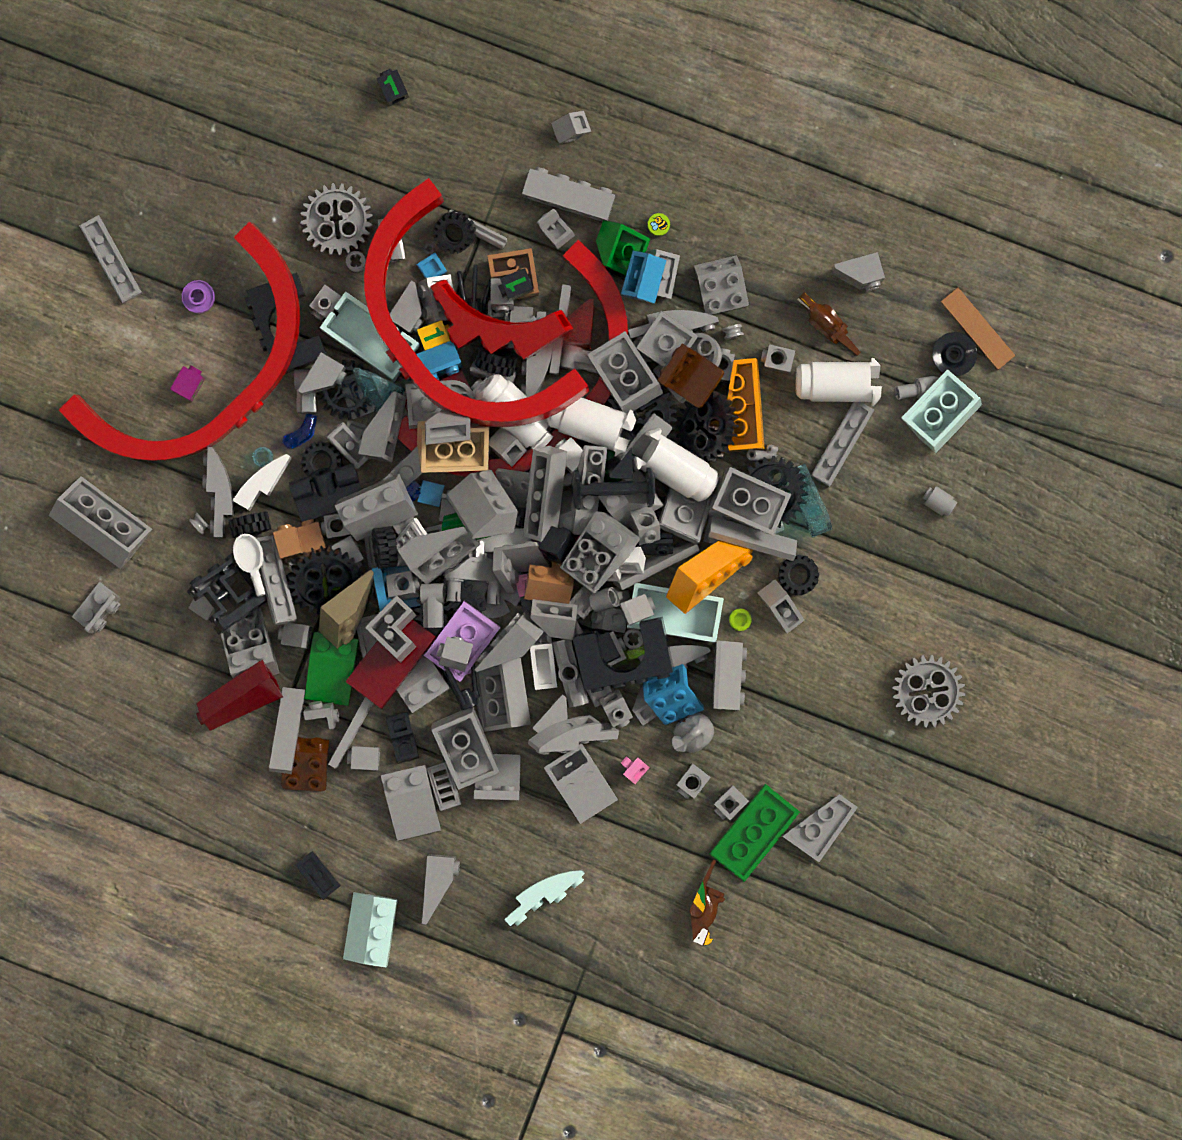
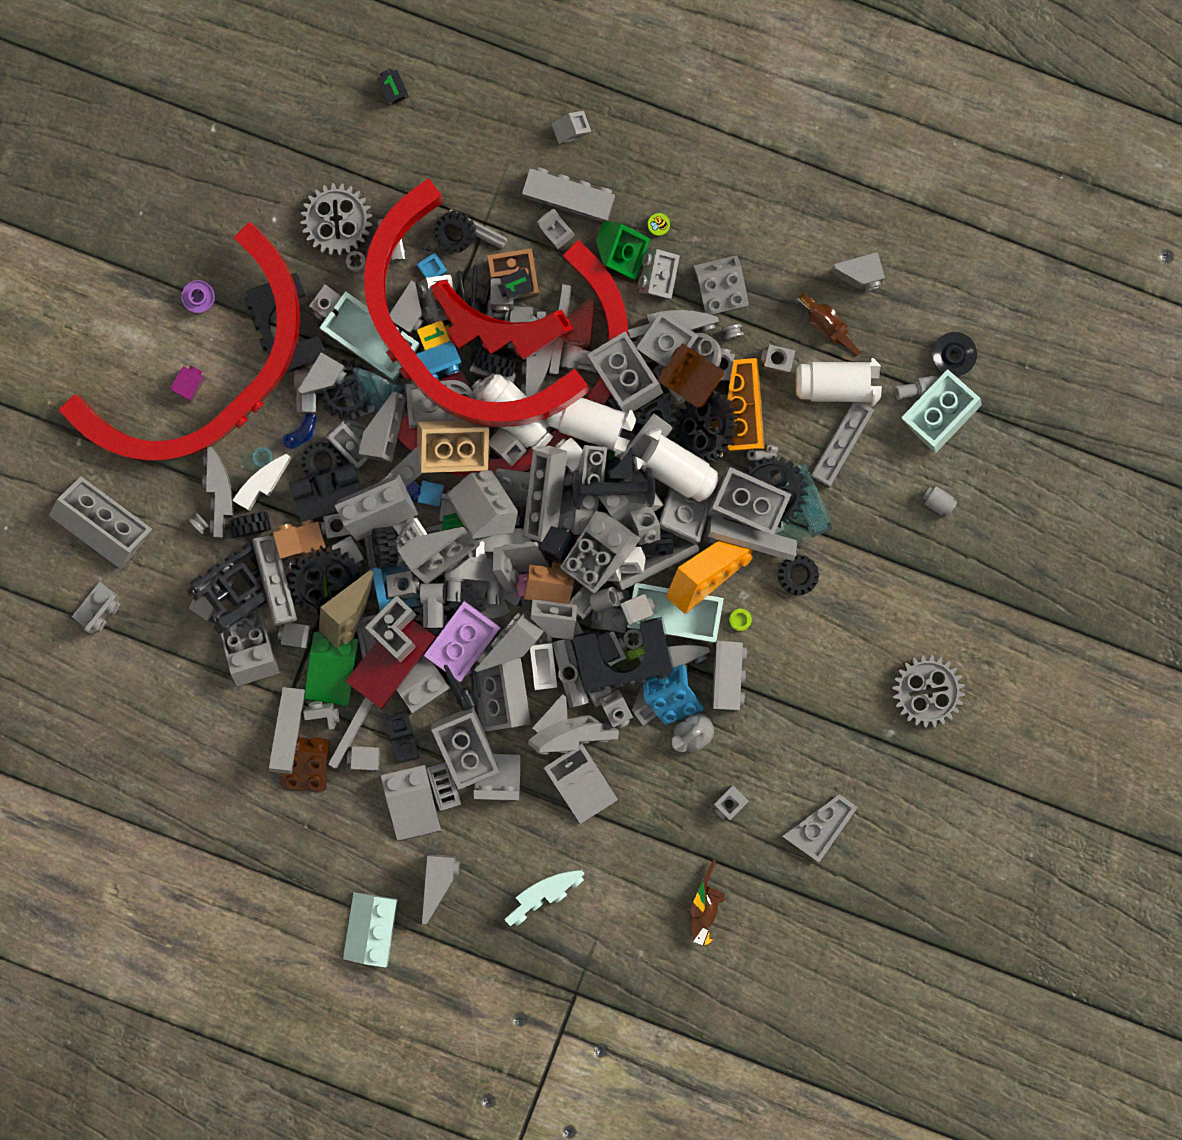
(110, 259): light grey tile -> none
(239, 696): dark red slope -> none
(249, 558): white piece -> none
(318, 875): black plate -> none
(447, 428): light grey slope -> none
(454, 653): light grey brick -> none
(635, 769): bright pink tile -> none
(643, 277): dark azure slope -> none
(702, 780): light grey brick -> none
(754, 832): green tile -> none
(781, 606): light grey slope -> none
(977, 328): medium nougat tile -> none

